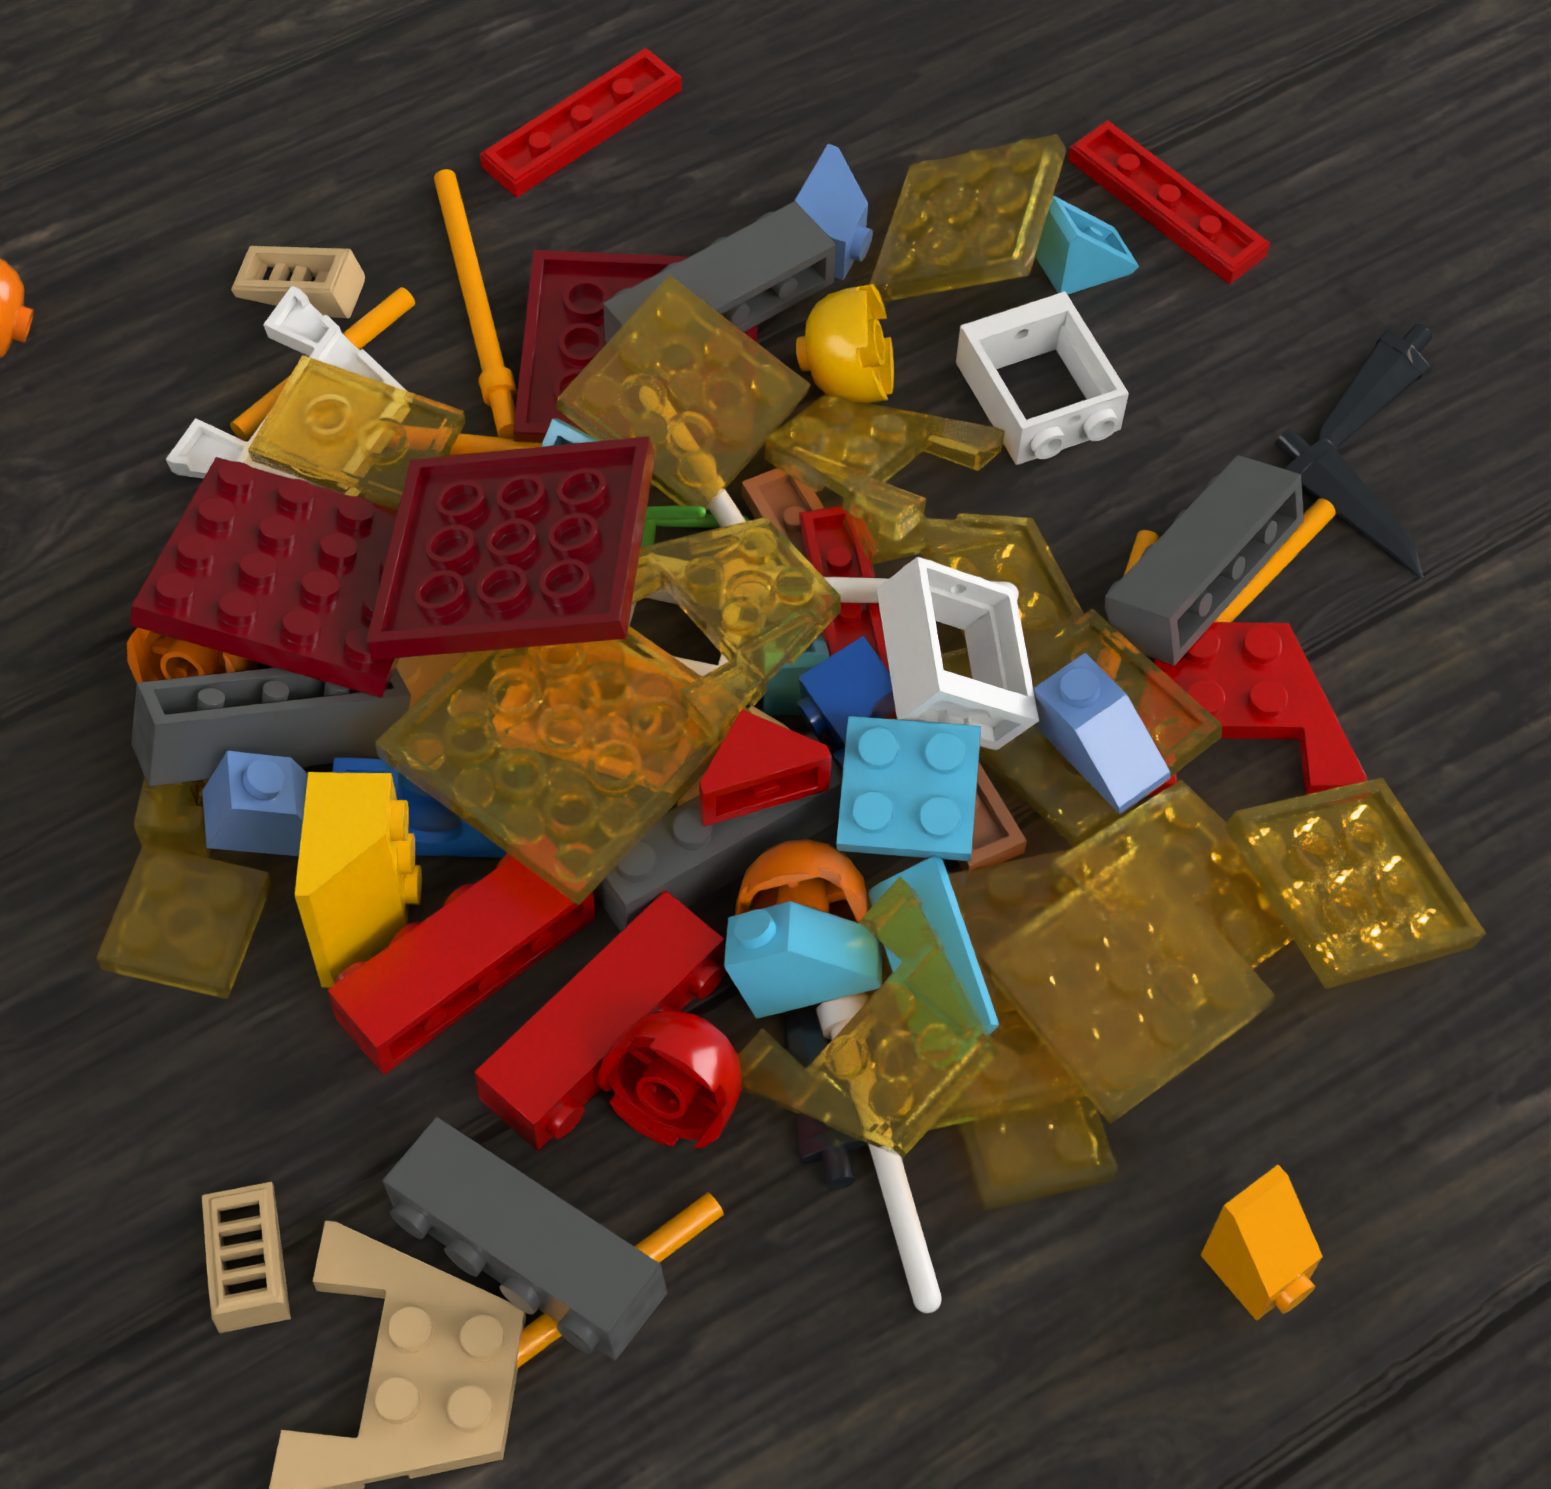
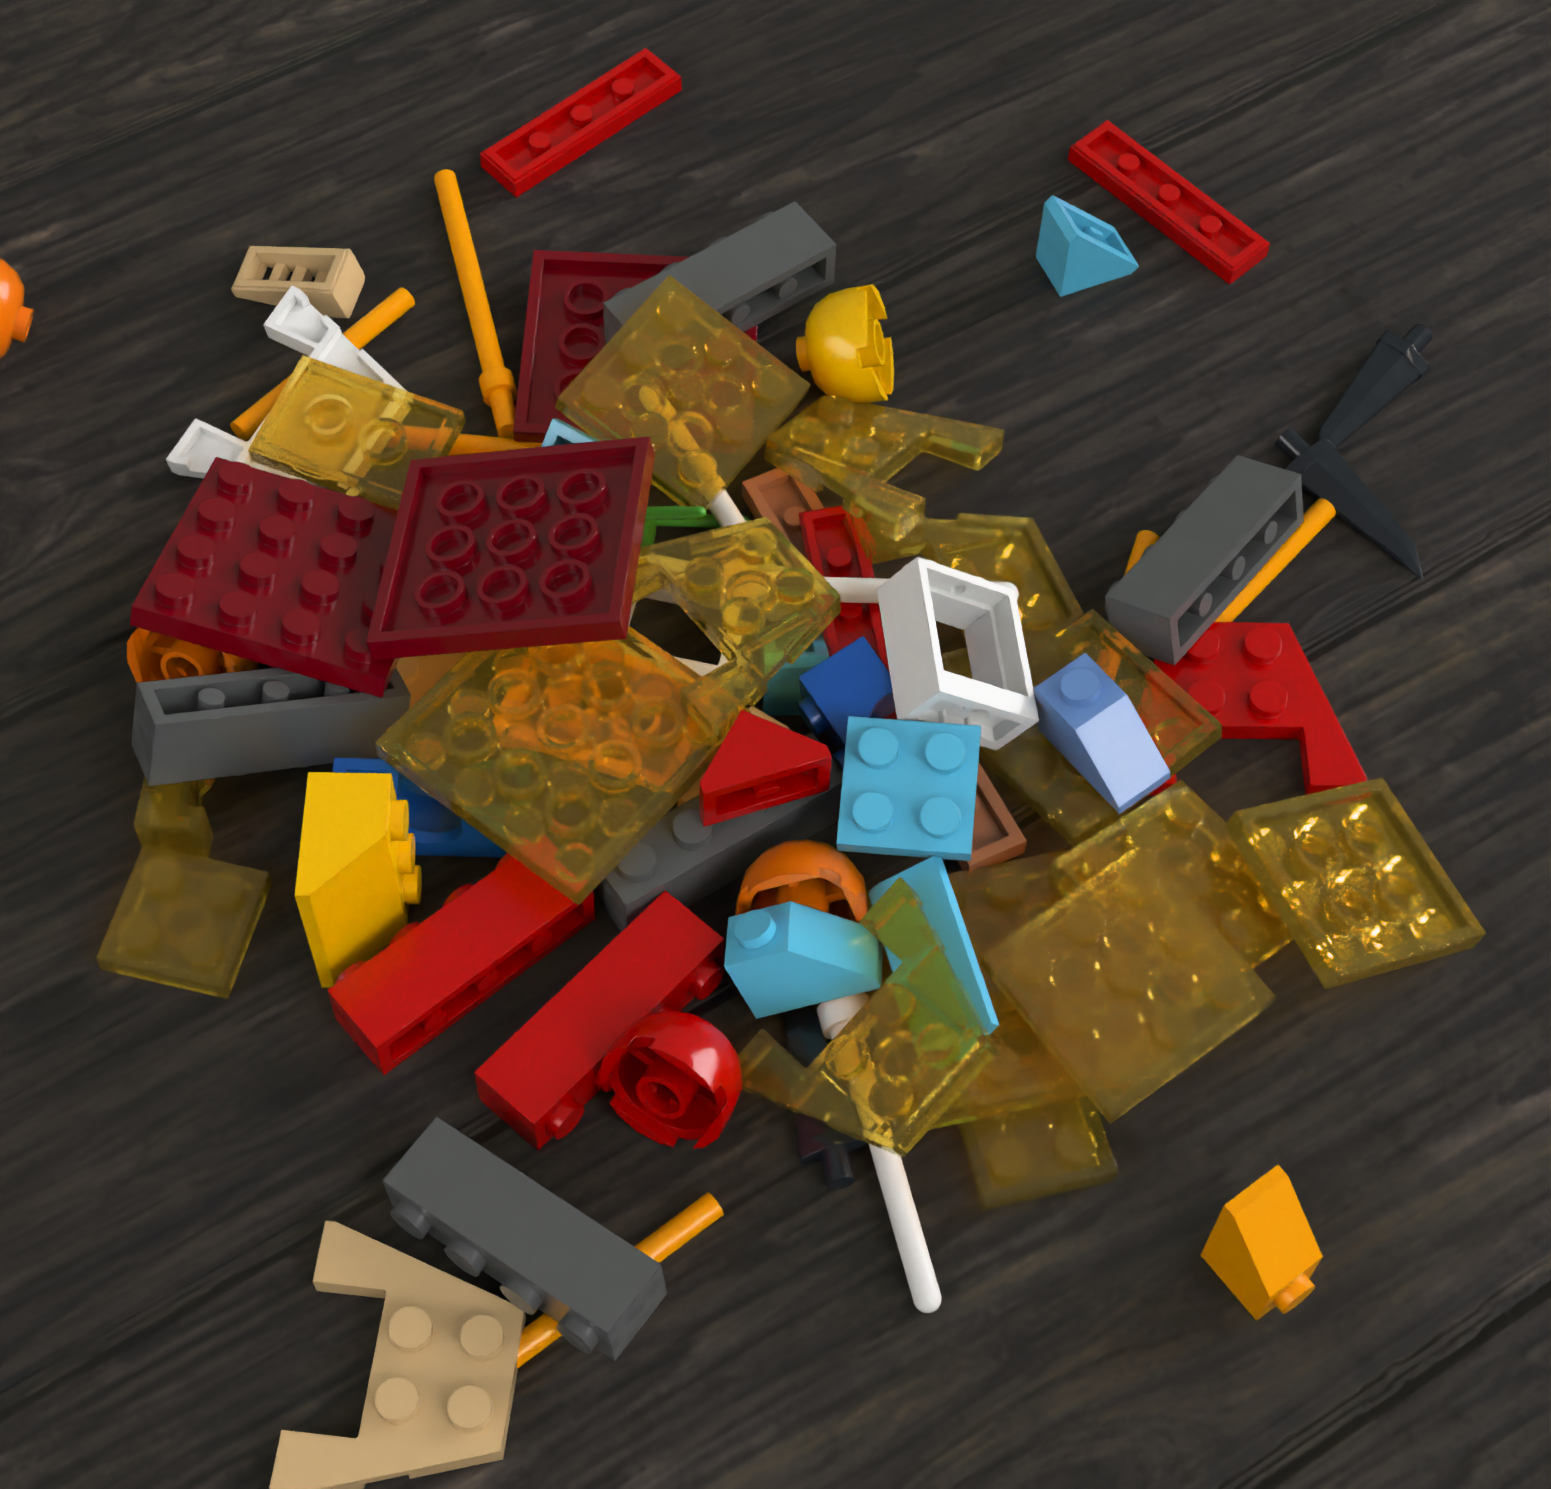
(253, 1306): tan slope -> none
(255, 804): medium blue slope -> none
(838, 207): medium blue slope -> none
(969, 219): clear yellow plate -> none
(1043, 327): white window -> none

